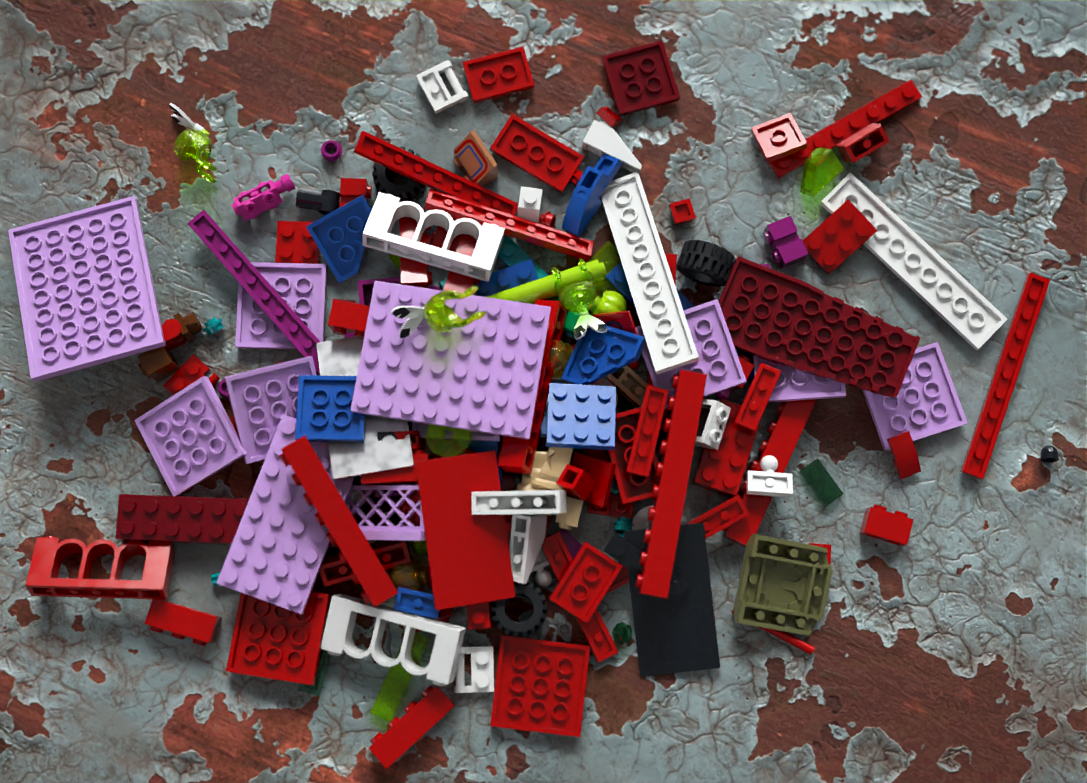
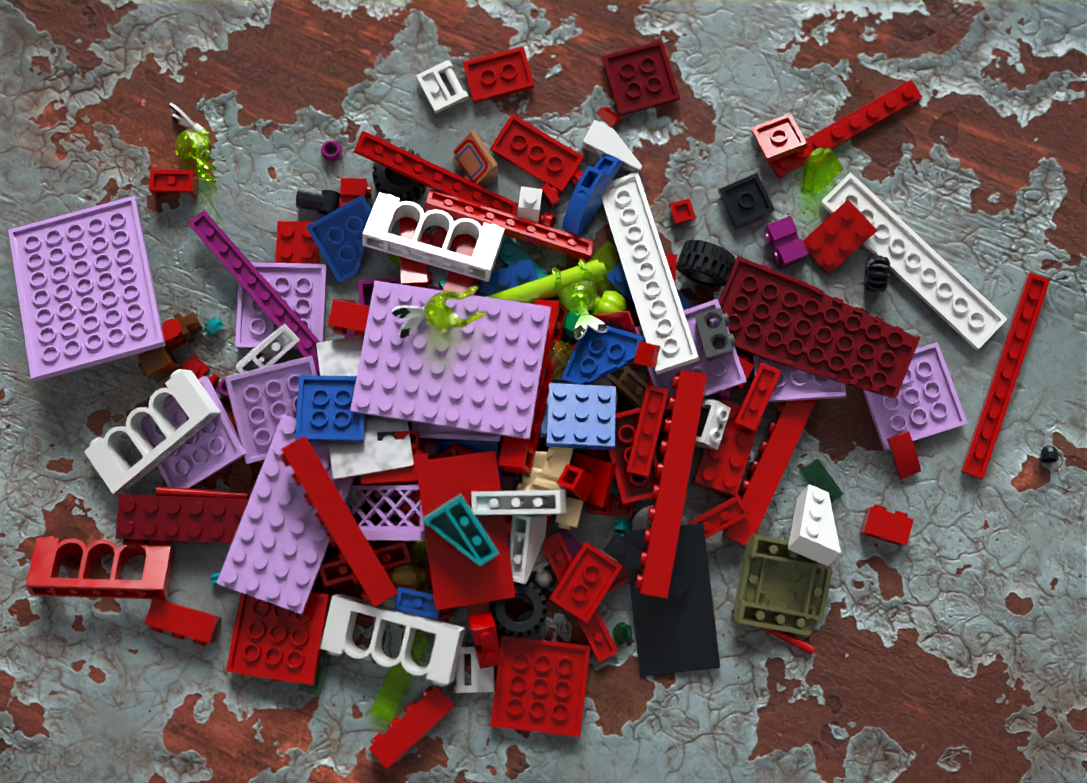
(105, 452): none -> white fence
(173, 182): none -> red panel
(186, 492): none -> red bar
(262, 201): dark pink brick -> none
(268, 350): none -> white slope
(447, 448): clear neon green plate -> none
(462, 529): none -> teal wedge
(485, 640): none -> red brick
(550, 195): none -> red plate
(647, 354): none -> red tile
(710, 335): none -> dark grey brick
(746, 200): none -> black plate
(769, 482): white plate -> none
(814, 527): none -> white wedge
(863, 143): red brick -> none
(877, 273): none -> black gear

